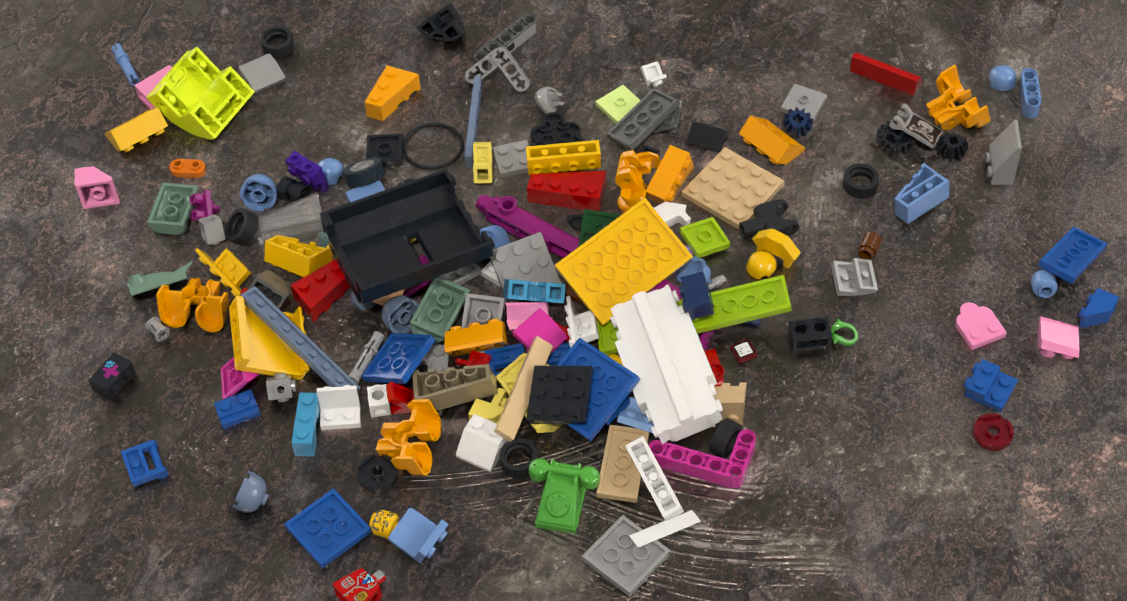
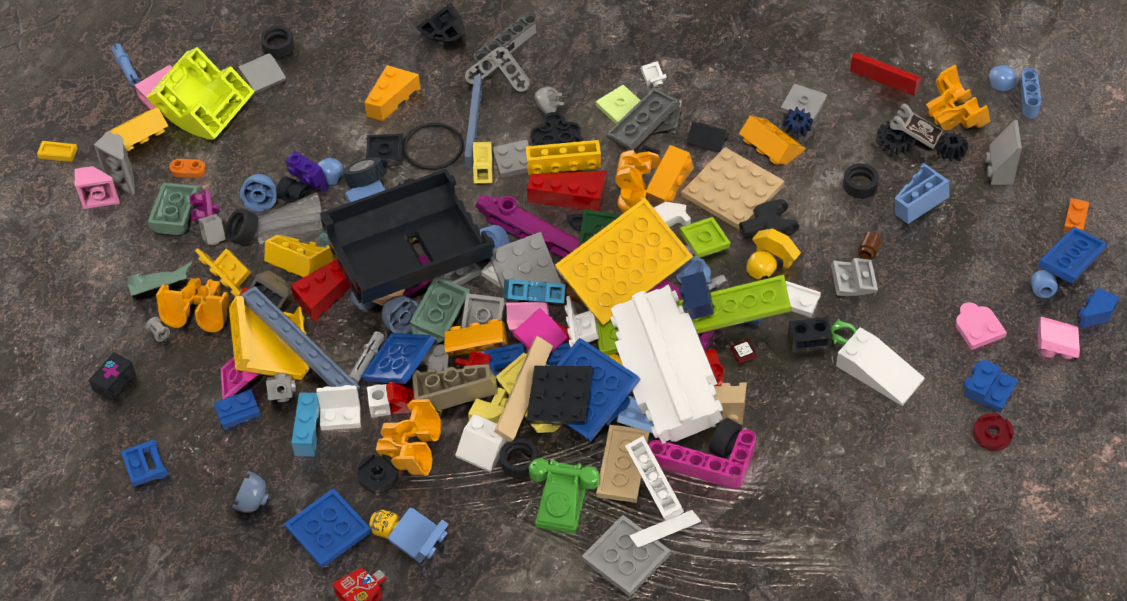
(57, 151): none -> yellow tile
(115, 161): none -> light grey slope
(802, 299): none -> white plate
(878, 367): none -> white slope
(1076, 214): none -> orange plate

